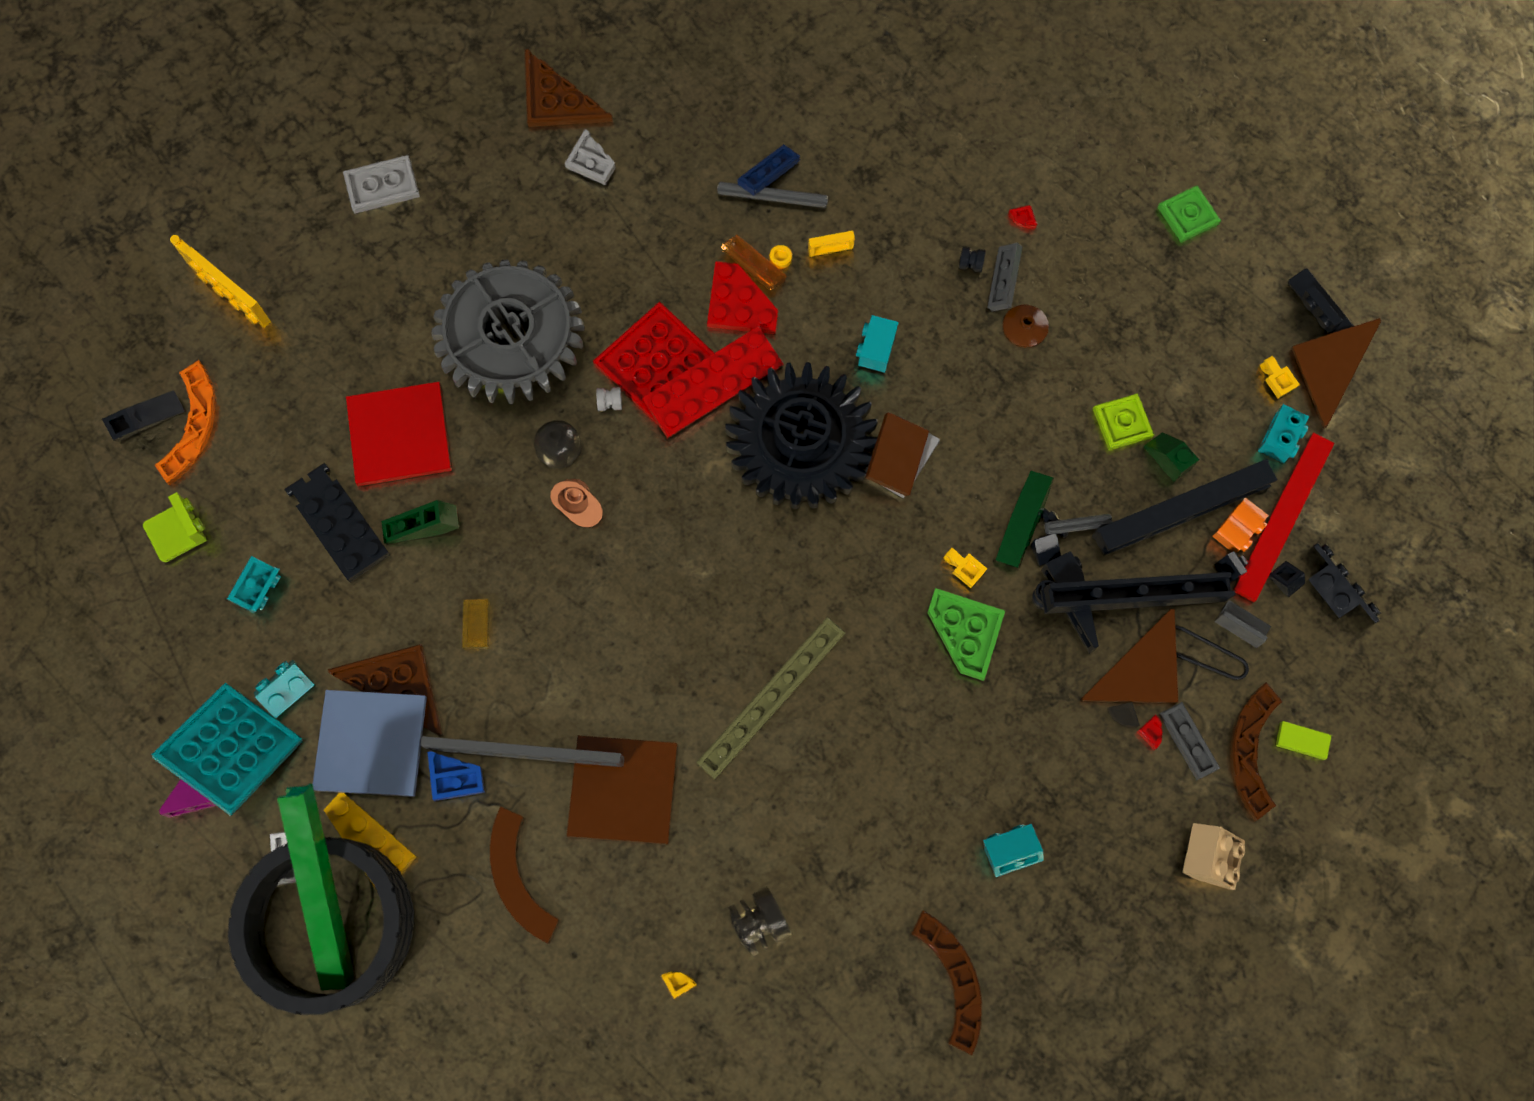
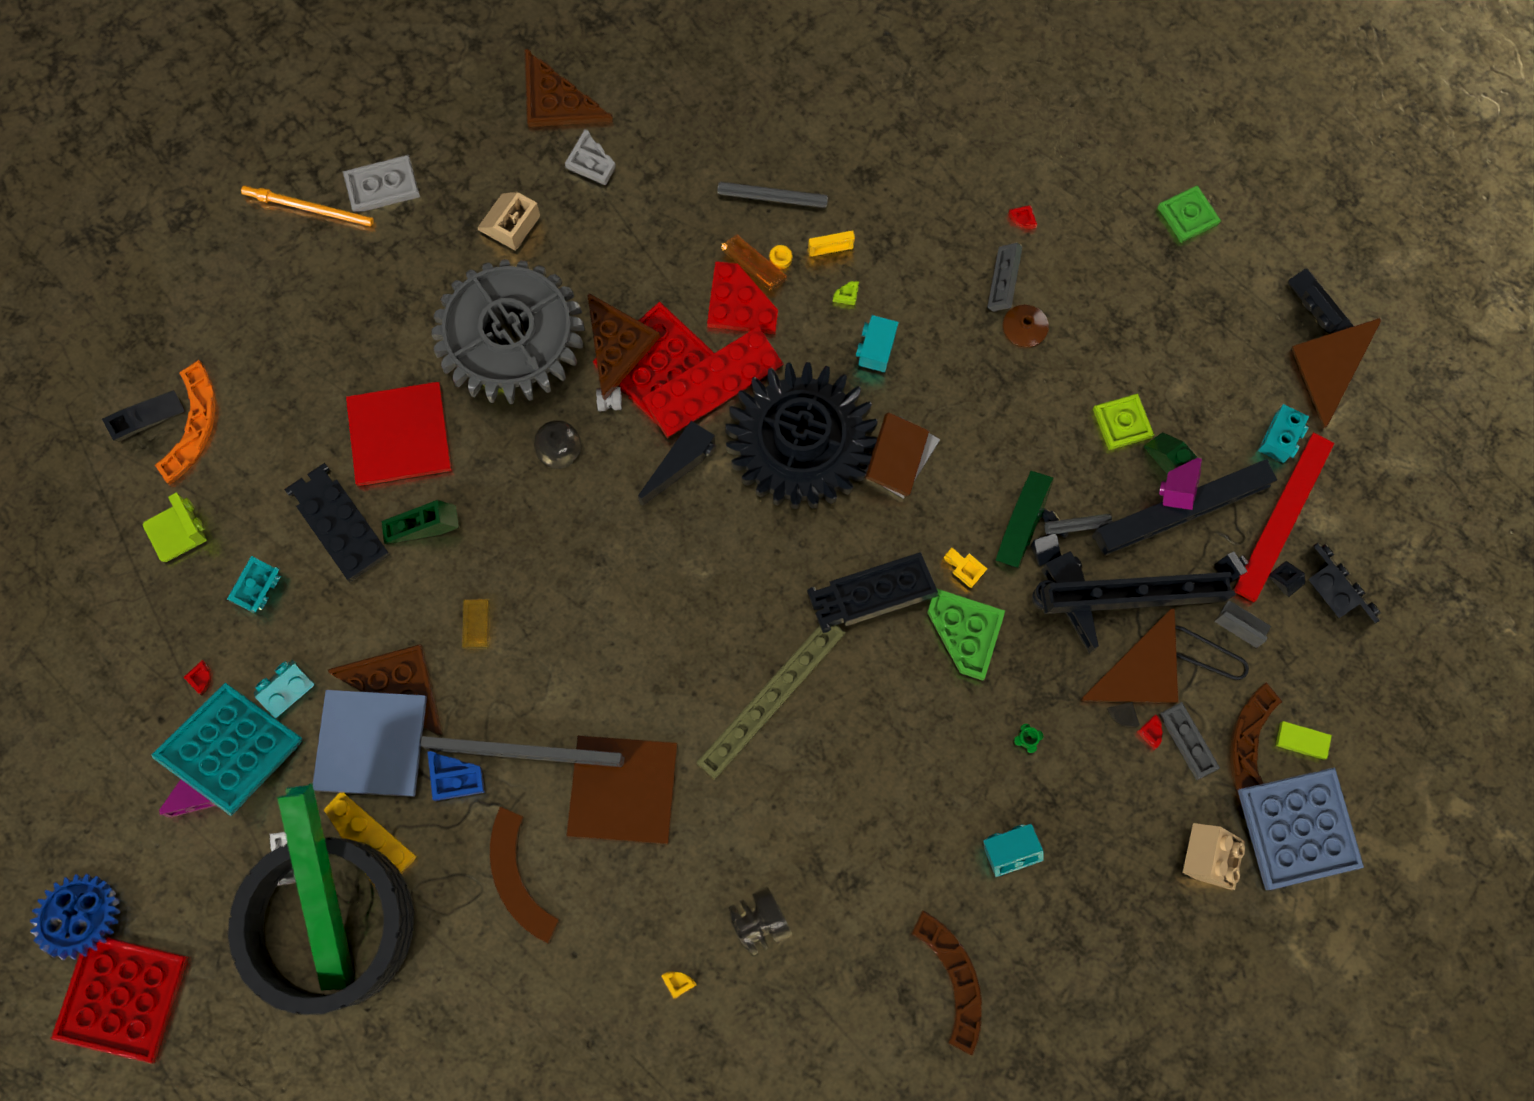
(75, 916): none -> blue gear
(121, 999): none -> red tile
(199, 677): none -> red tile
(221, 283): yellow hinge -> none
(266, 196): none -> light orange bar
(510, 219): none -> tan slope
(577, 502): nougat piece -> none
(618, 343): none -> reddish brown tile
(684, 456): none -> black slope
(768, 170): dark blue tile -> none
(847, 293): none -> lime tile
(873, 592): none -> black hinge
(972, 259): black wheel -> none
(1021, 739): none -> green plate
(1182, 485): none -> magenta slope
(1240, 526): orange brick -> none
(1279, 380): yellow plate -> none
(1300, 829): none -> sand blue tile

